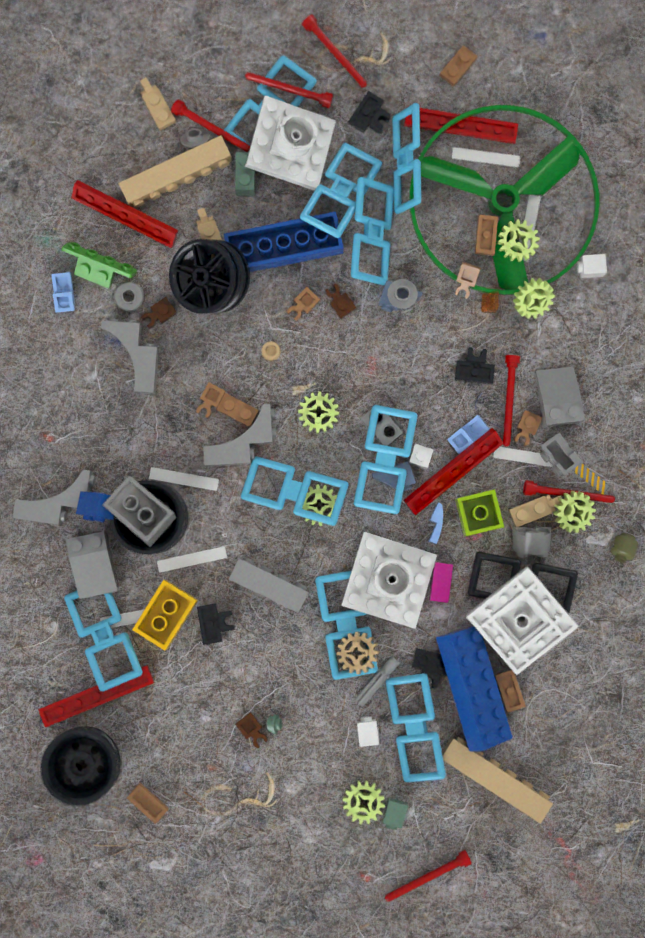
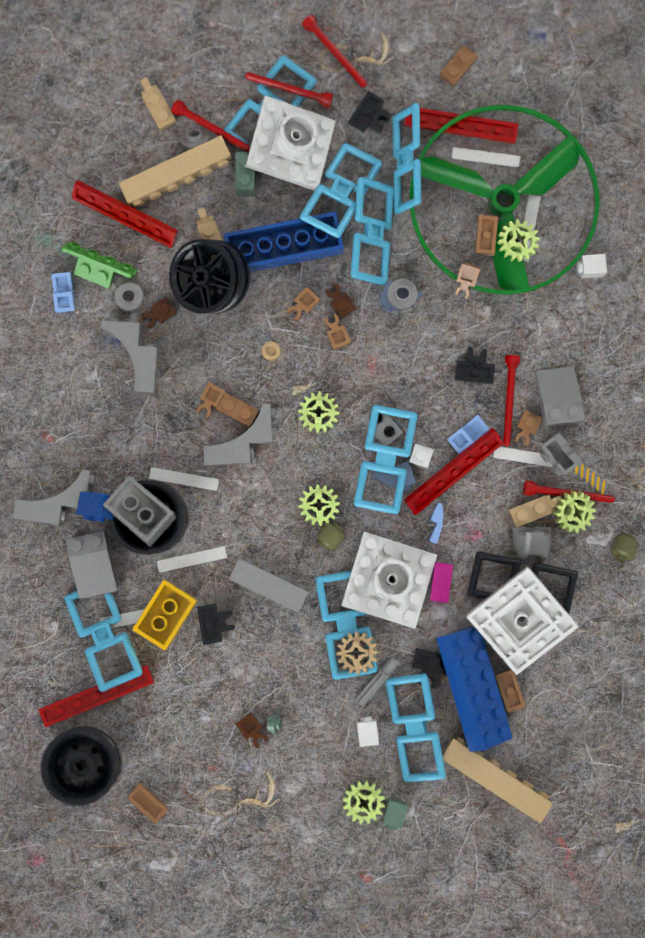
(294, 490): medium azure bar -> none
(331, 536): none -> olive head
(337, 335): none -> medium nougat plate
(461, 860): red piece -> none
(479, 513): lime brick -> none
(490, 302): clear orange slope -> none
(533, 298): yellowish green gear -> none

